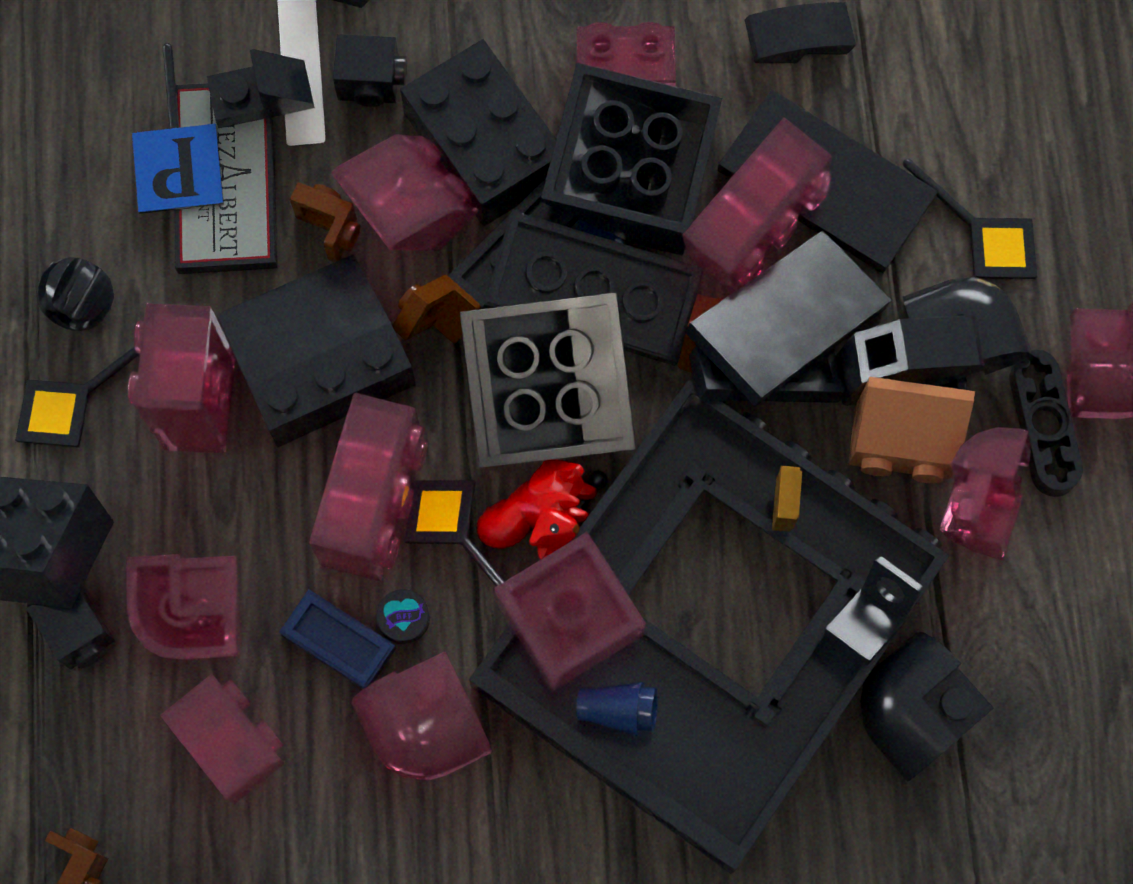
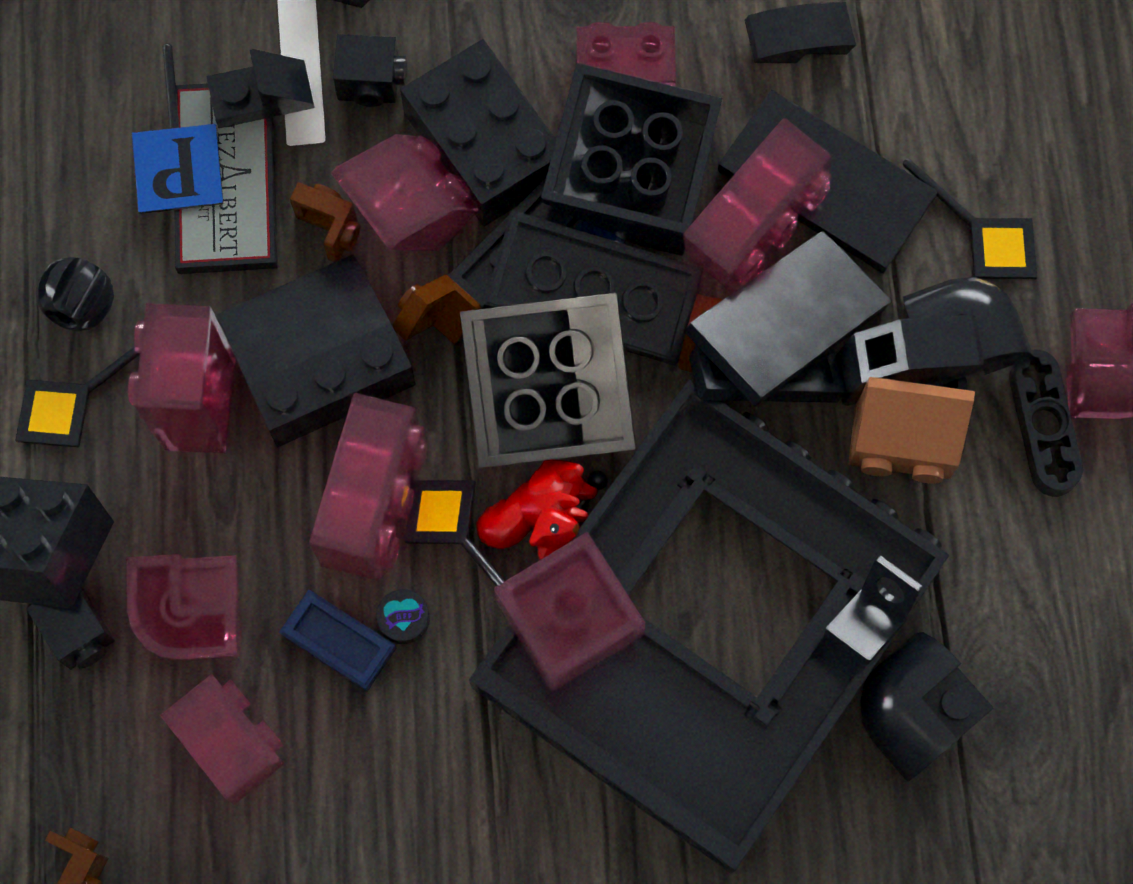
(421, 721): clear pink brick -> none
(620, 707): dark blue cone -> none
(787, 498): pearl gold tile -> none
(986, 490): clear pink brick -> none

